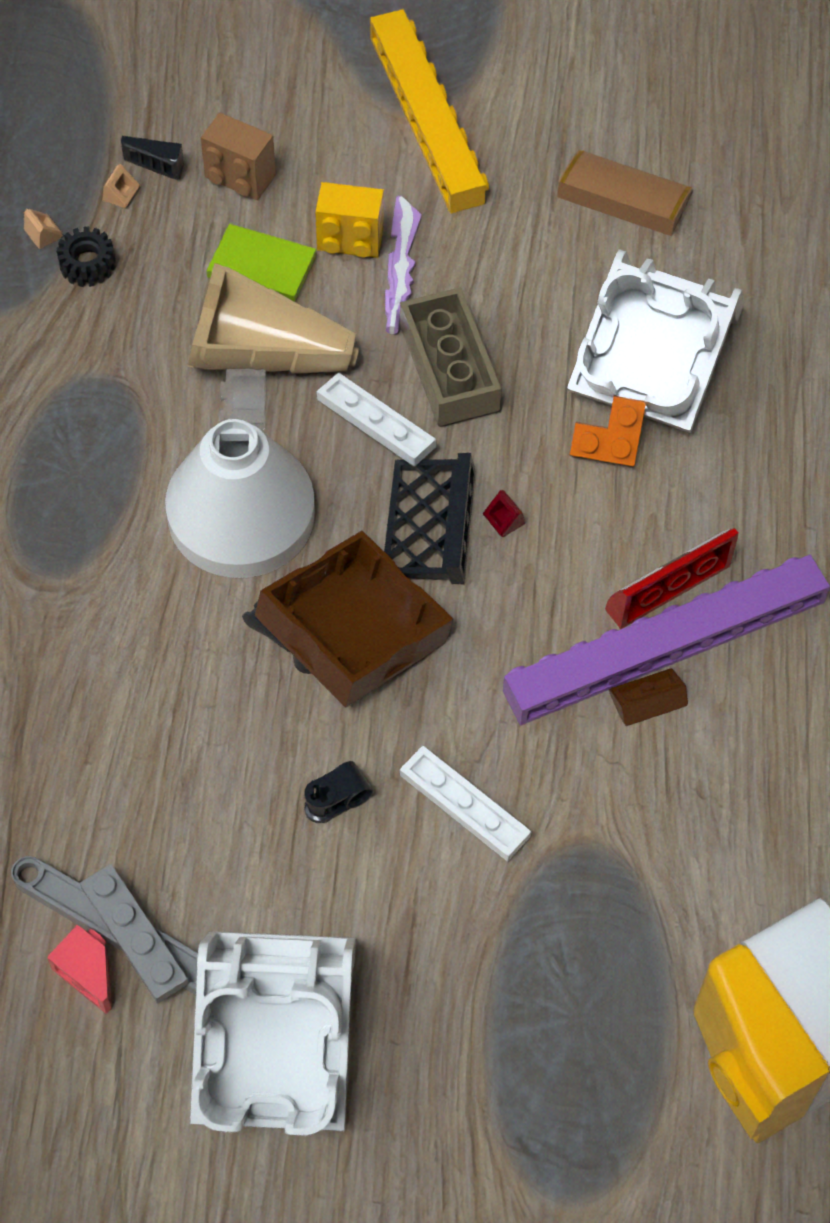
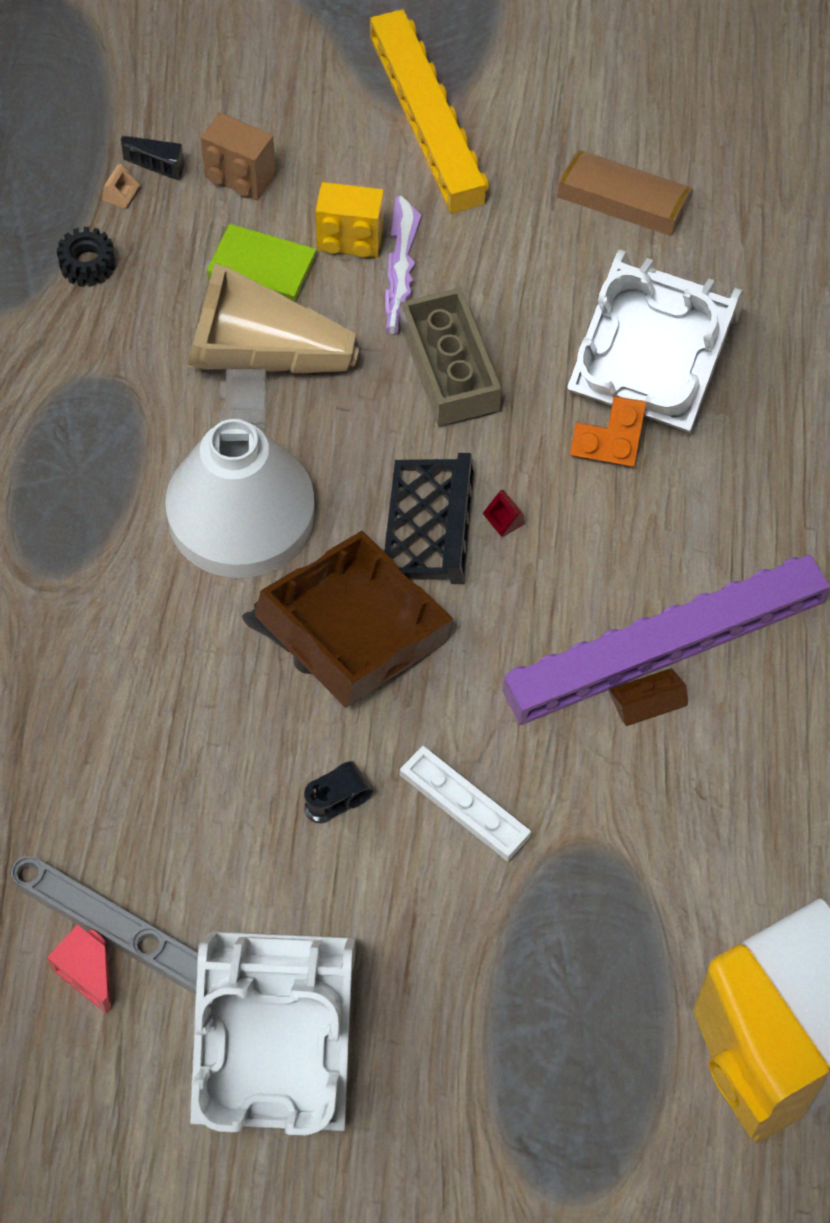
(40, 228): light nougat slope -> none
(134, 933): light grey plate -> none
(376, 419): white plate -> none
(672, 579): red slope -> none

